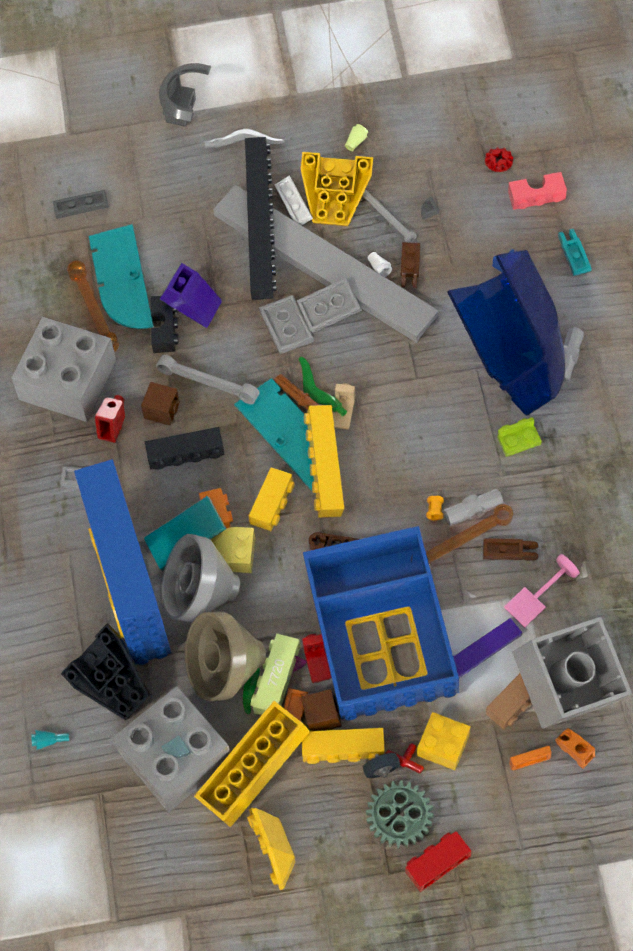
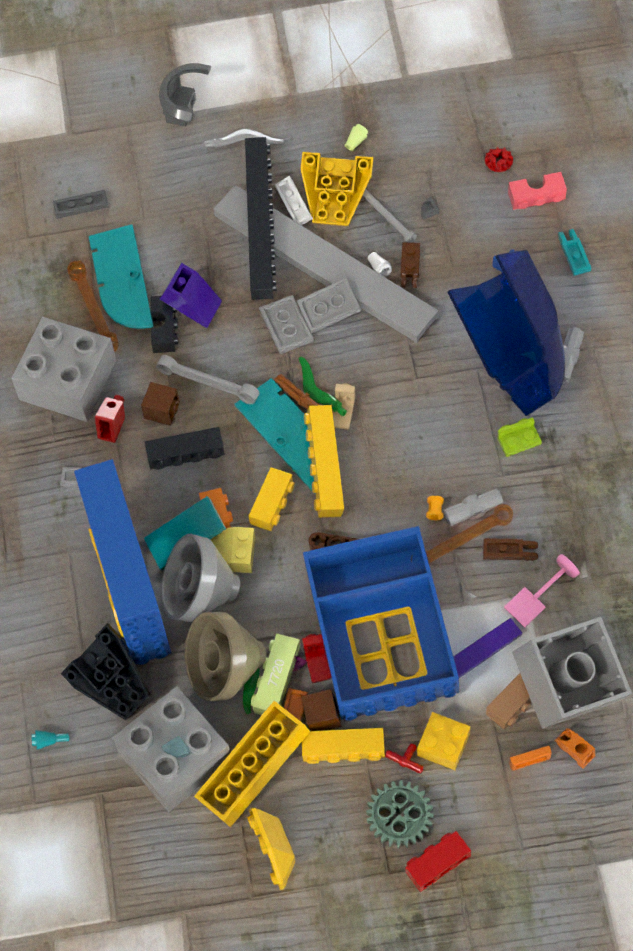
(381, 765): black wheel -> none

